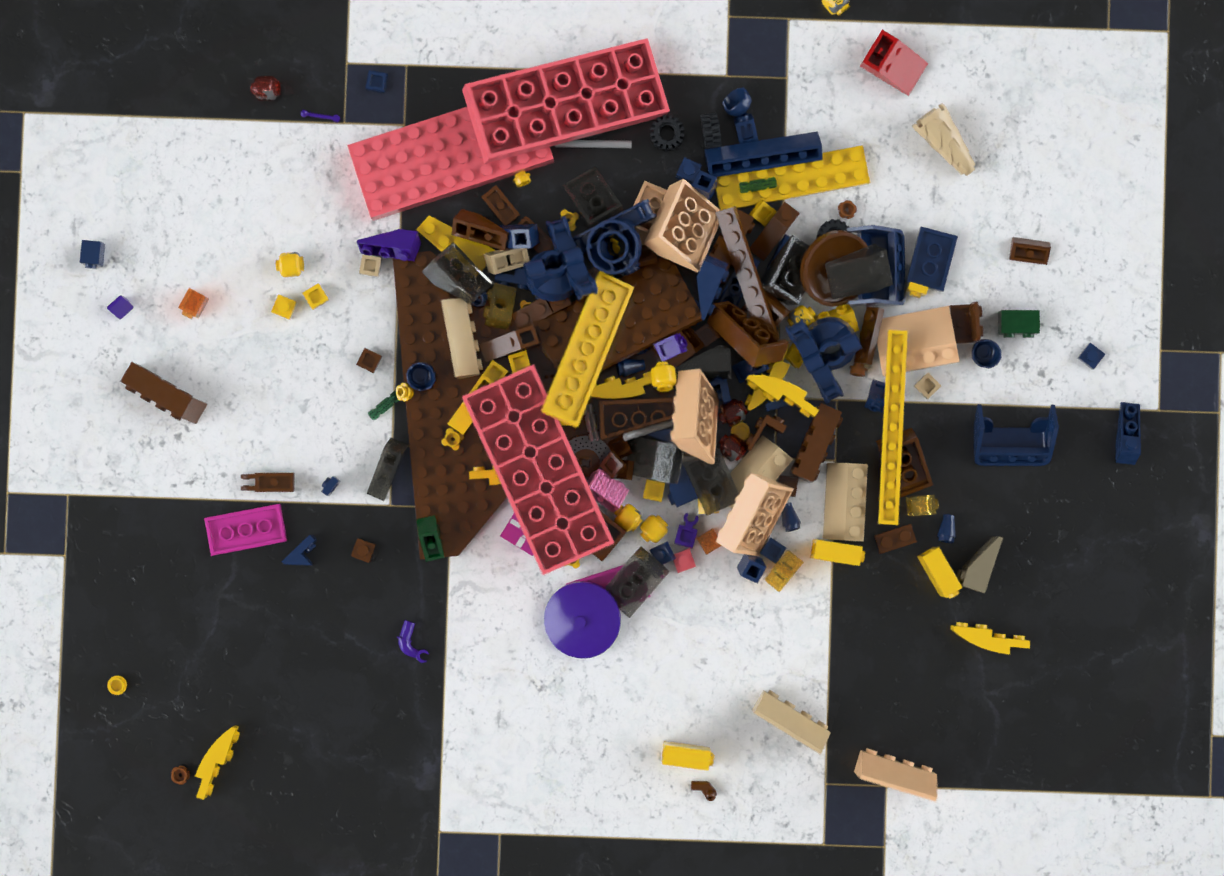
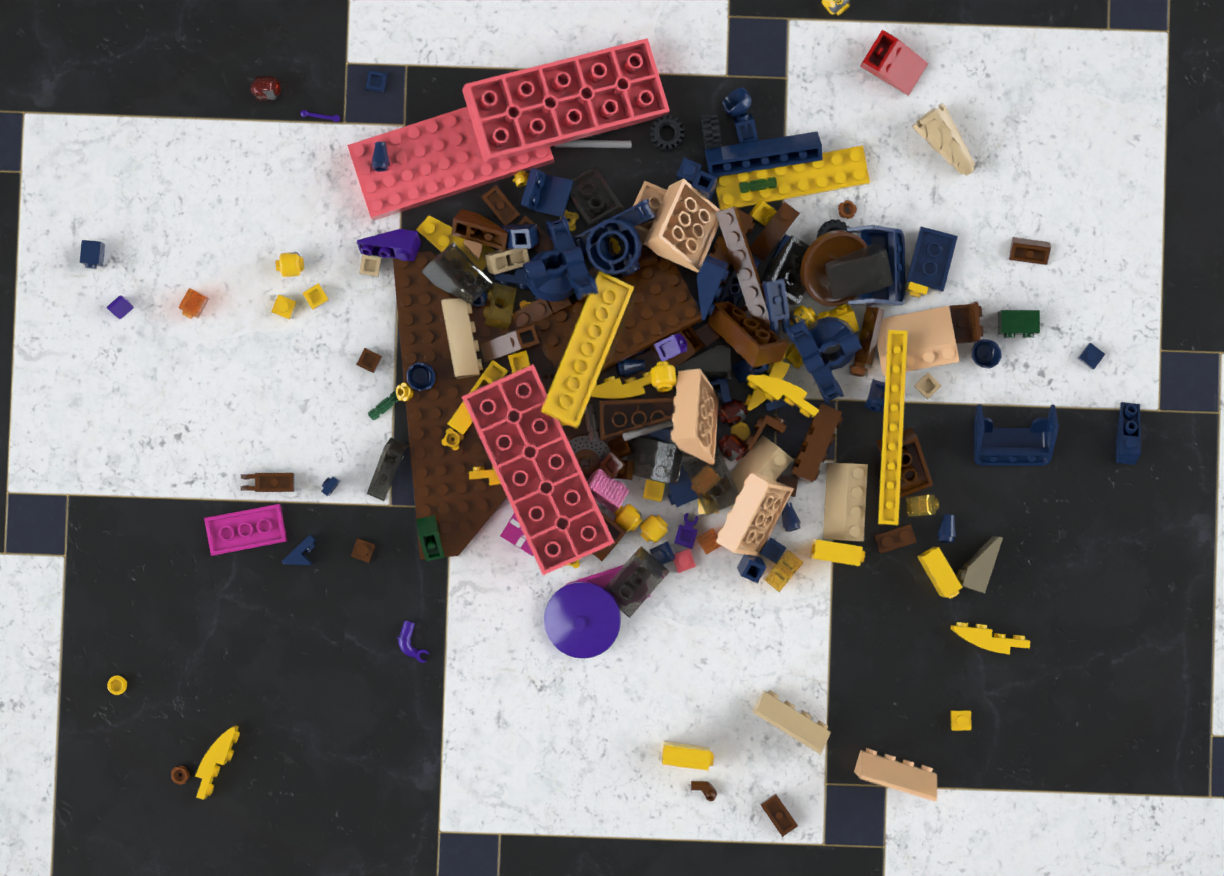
(162, 393): reddish brown wedge -> none
(380, 157): none -> dark blue cone
(474, 248): none -> medium nougat slope
(546, 193): none -> dark blue bracket
(705, 481): none -> clear orange brick
(777, 304): none -> dark blue hinge
(779, 815): none -> reddish brown plate
(960, 720): none -> yellow plate

